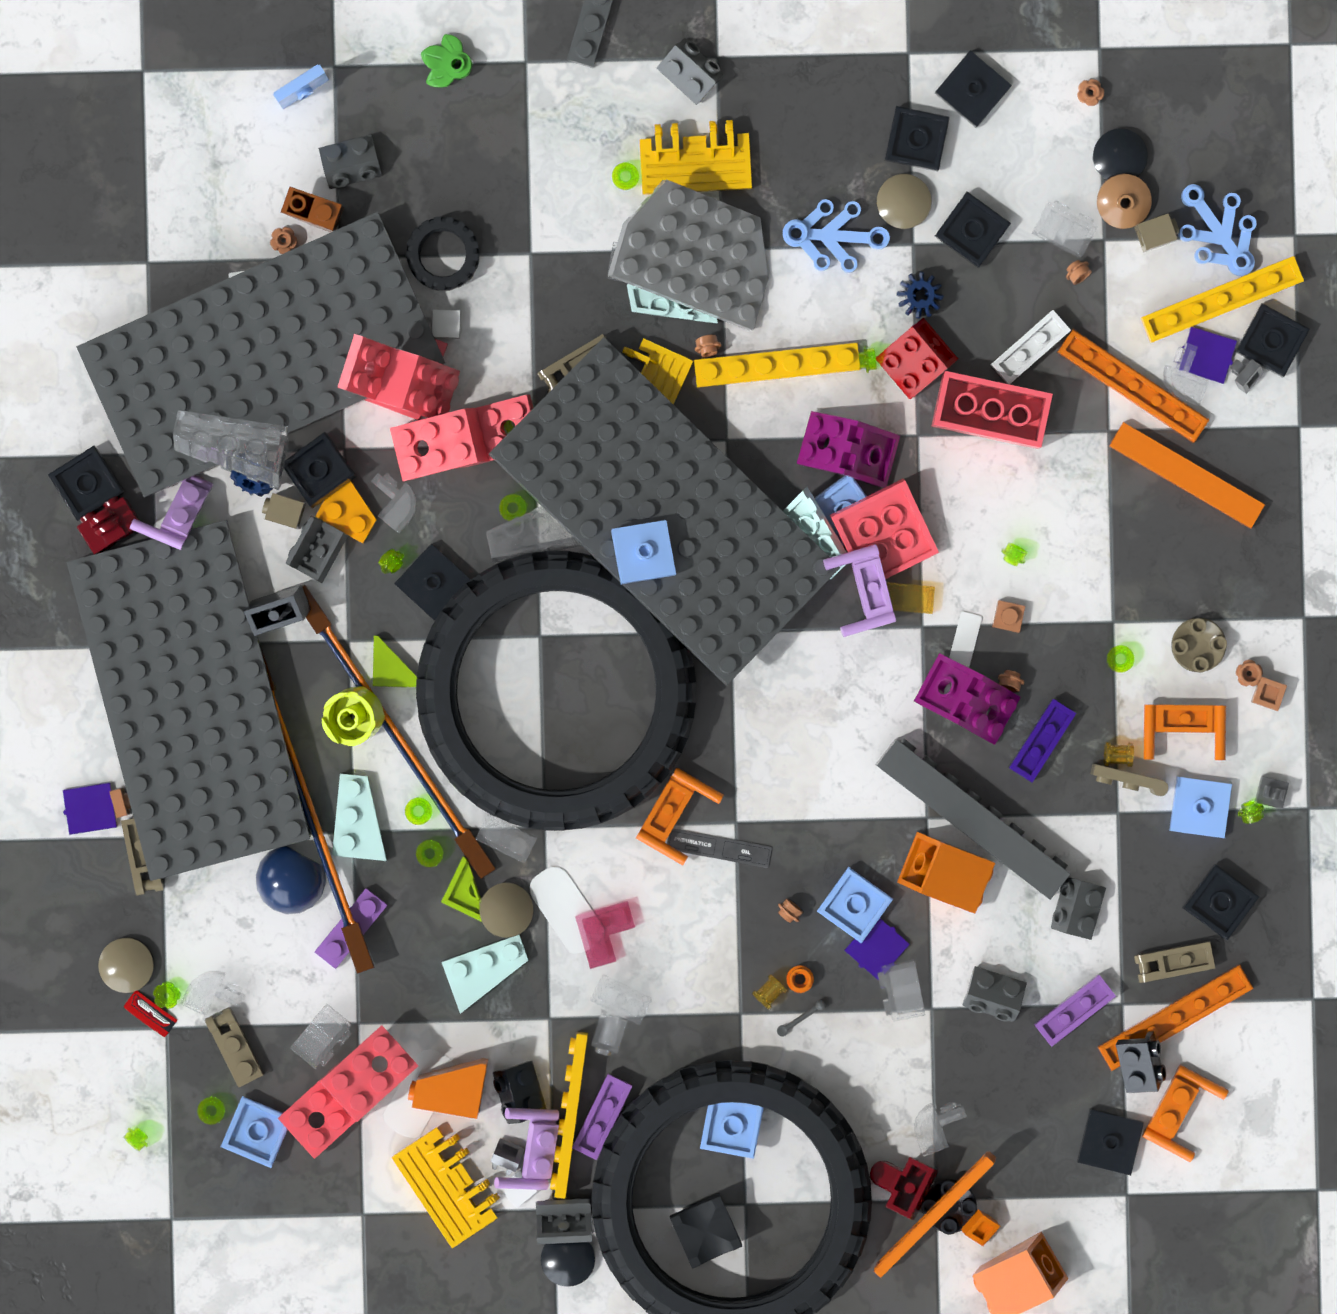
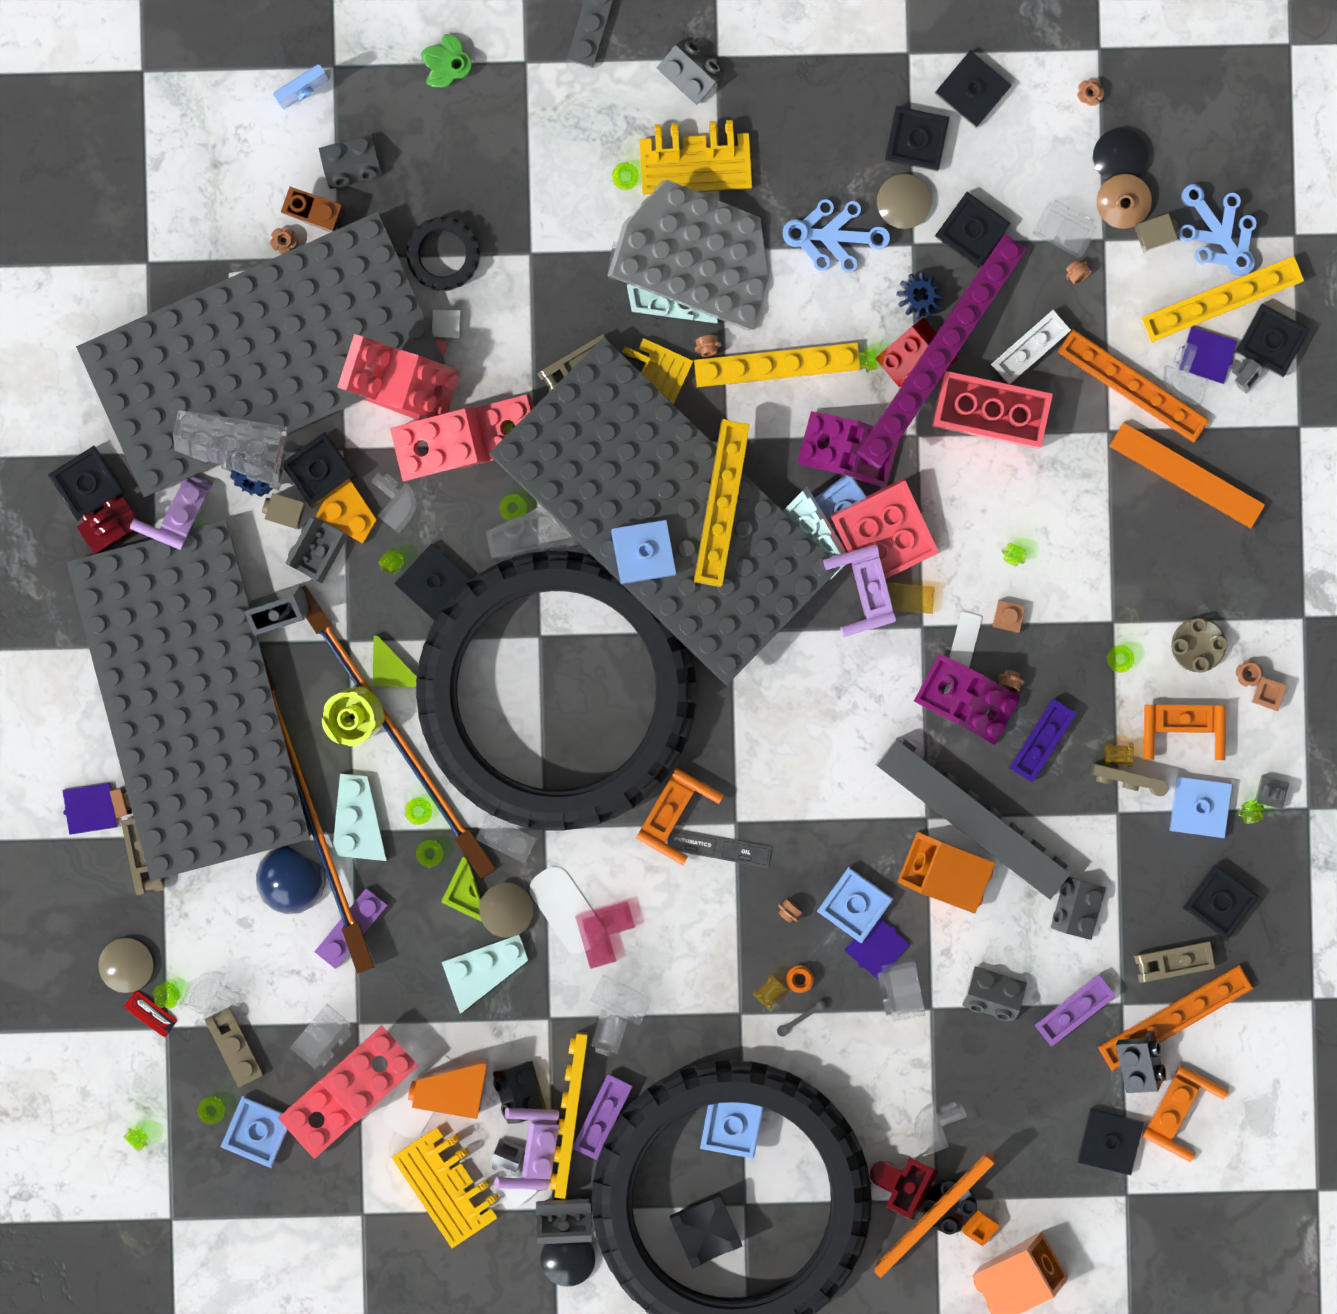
(721, 503): none -> yellow plate
(941, 351): none -> magenta plate

